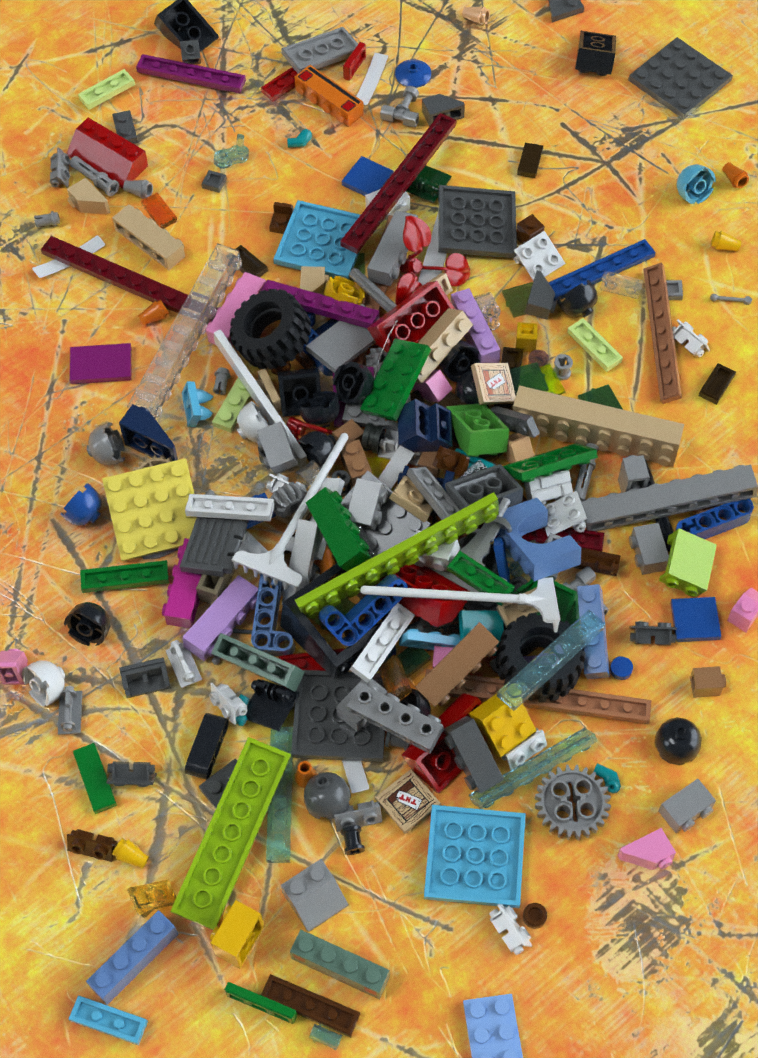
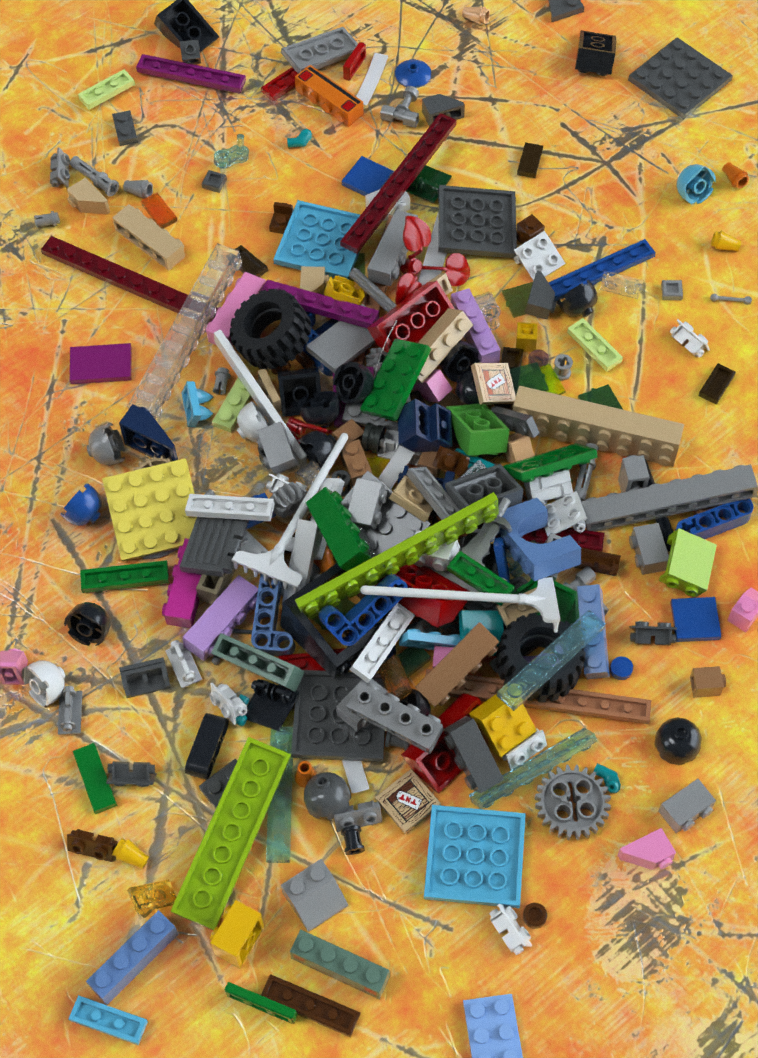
(55, 266): white sticker -> none
(107, 152): red slope -> none
(153, 313): orange cone -> none
(325, 1036): clear light blue pin -> none
(662, 333): nougat tile -> none

